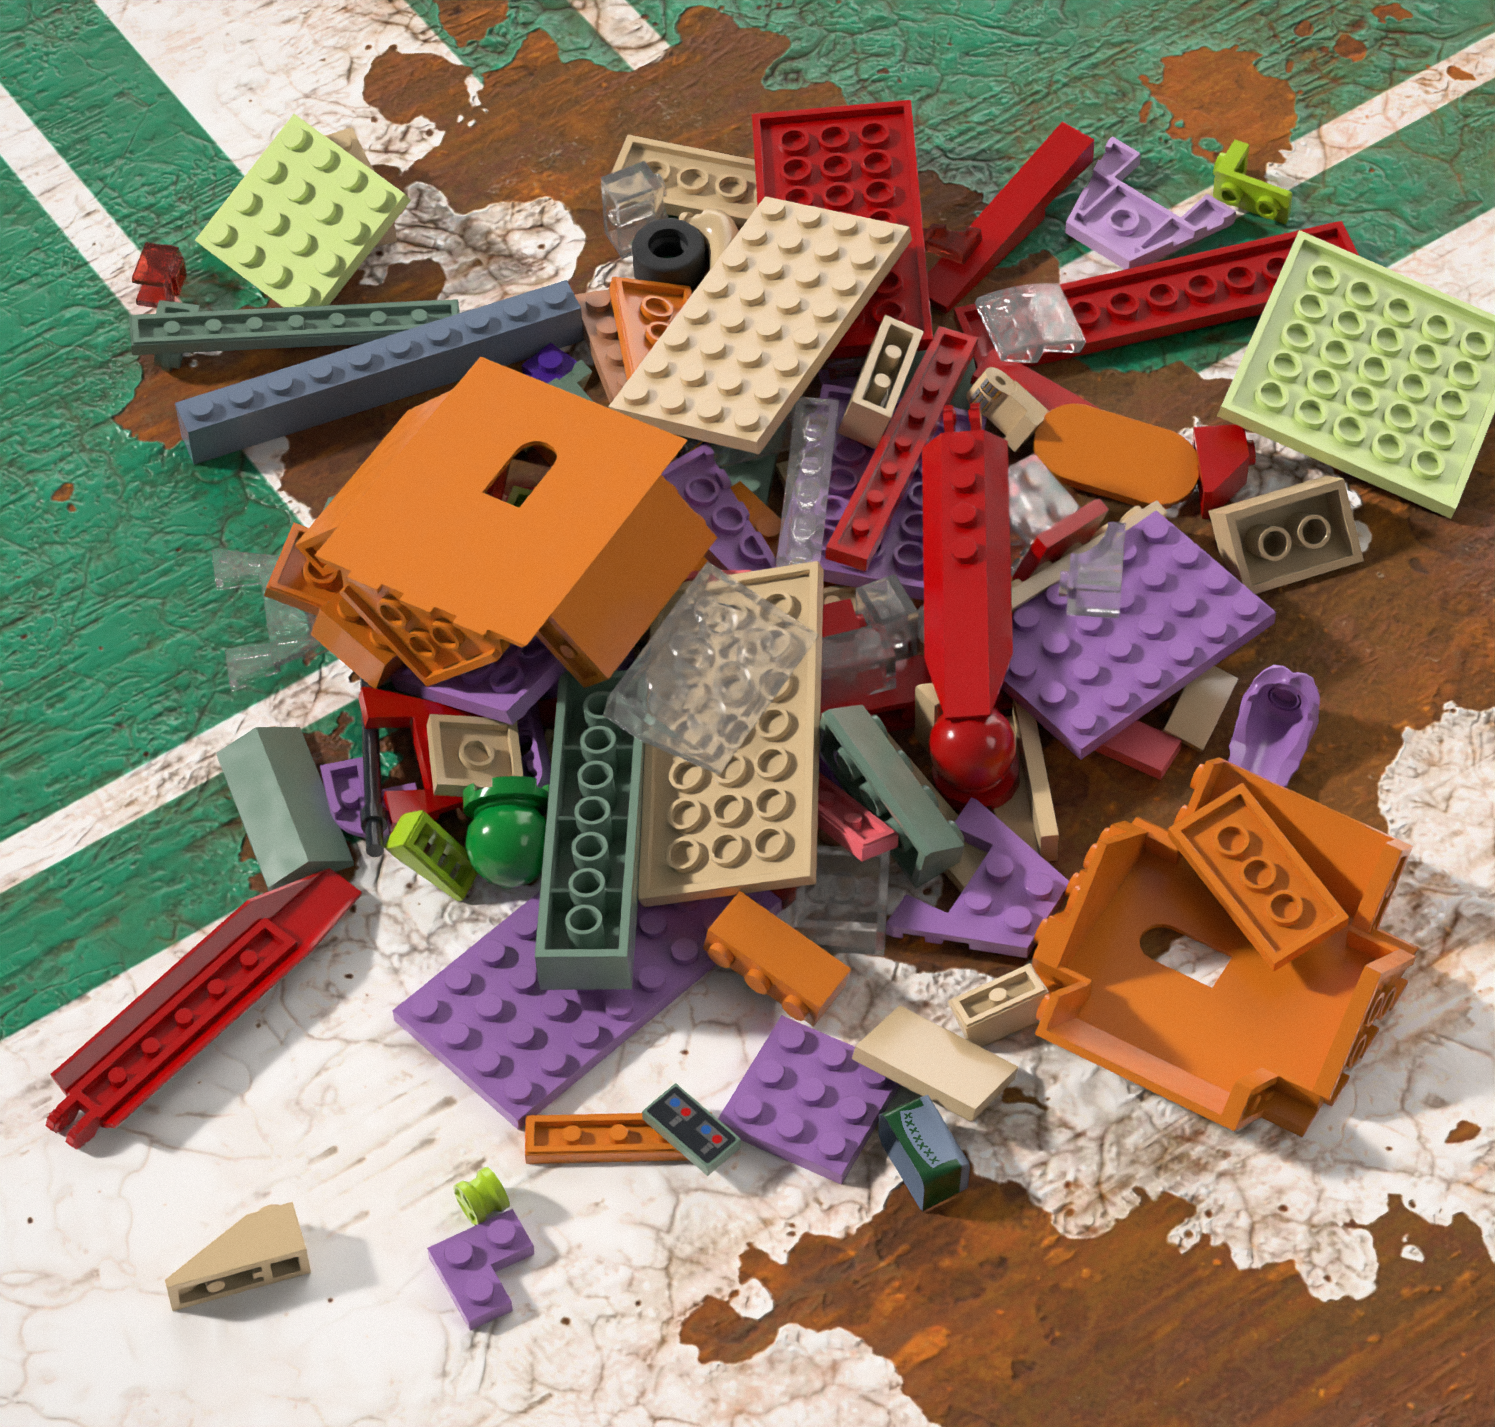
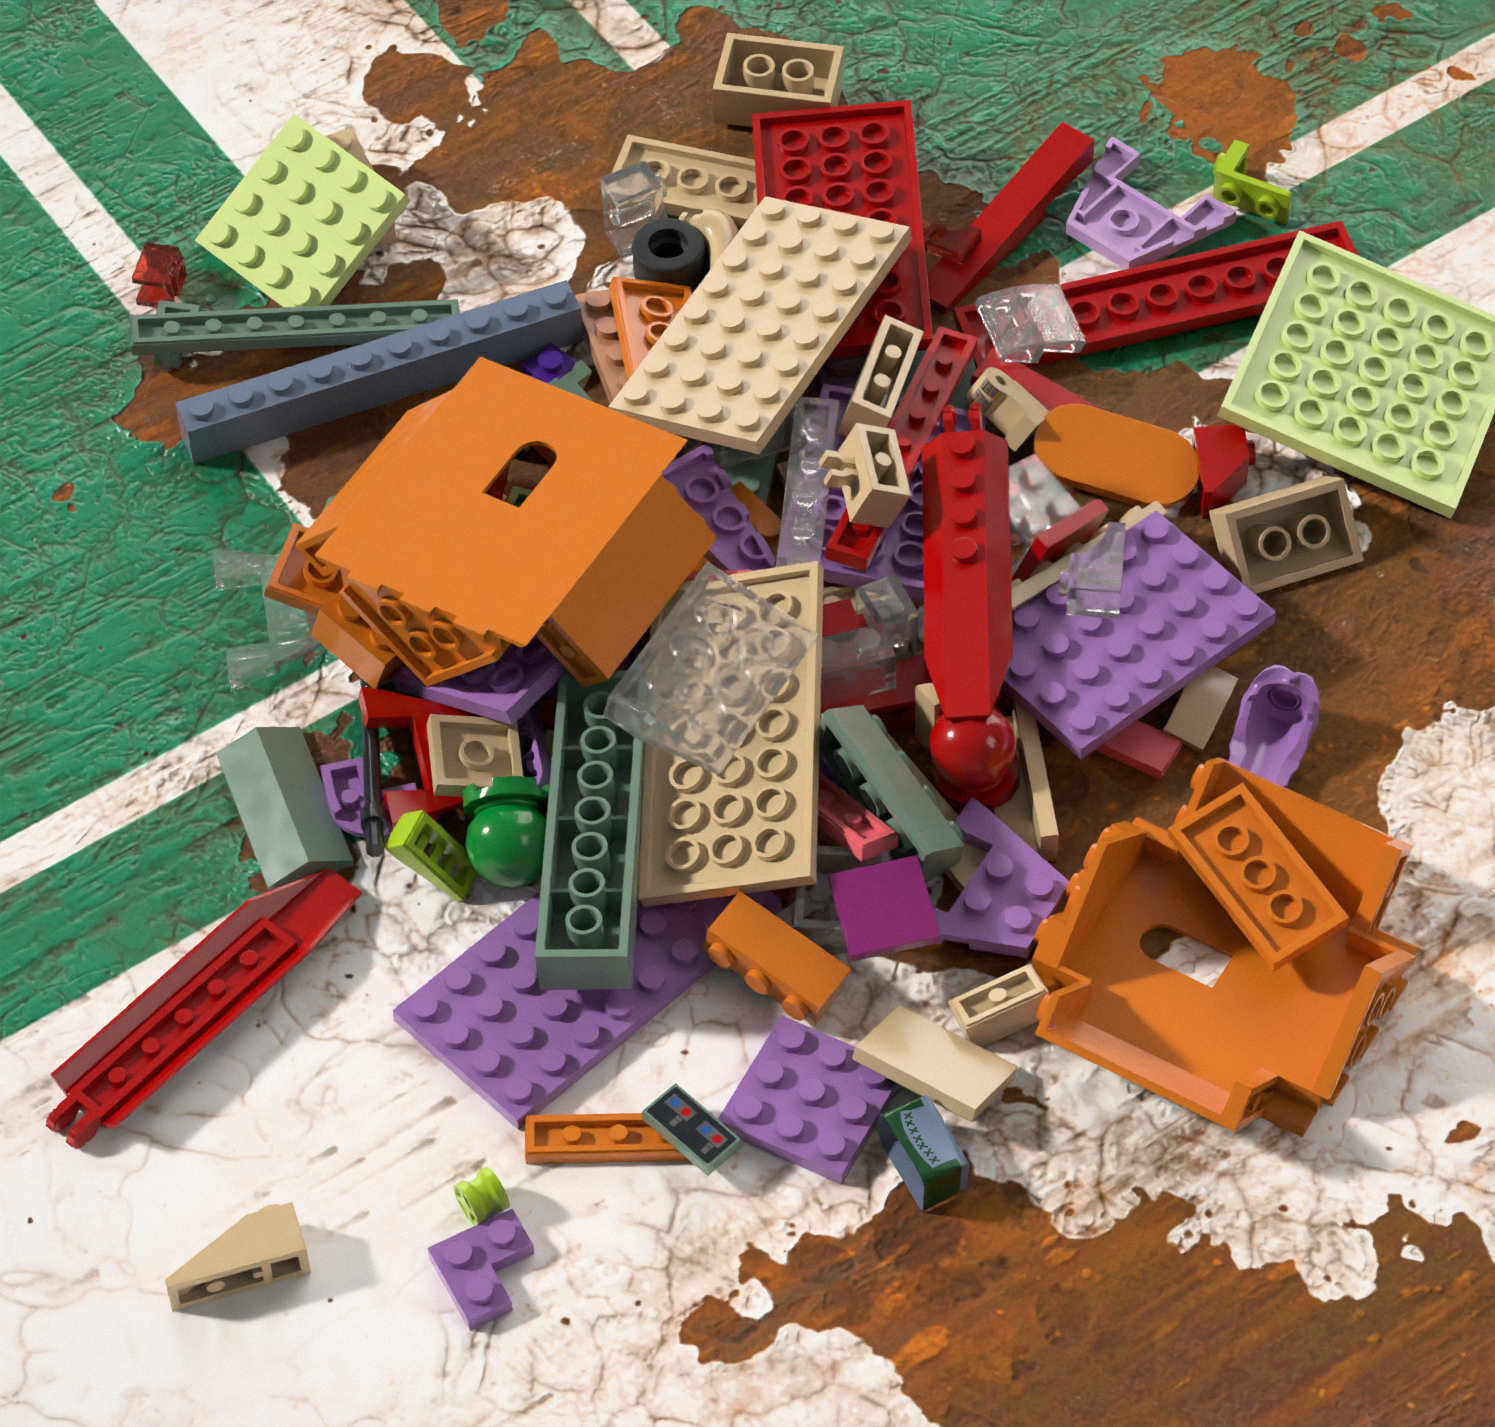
(774, 76): none -> tan brick
(870, 475): none -> tan brick
(884, 908): none -> magenta tile

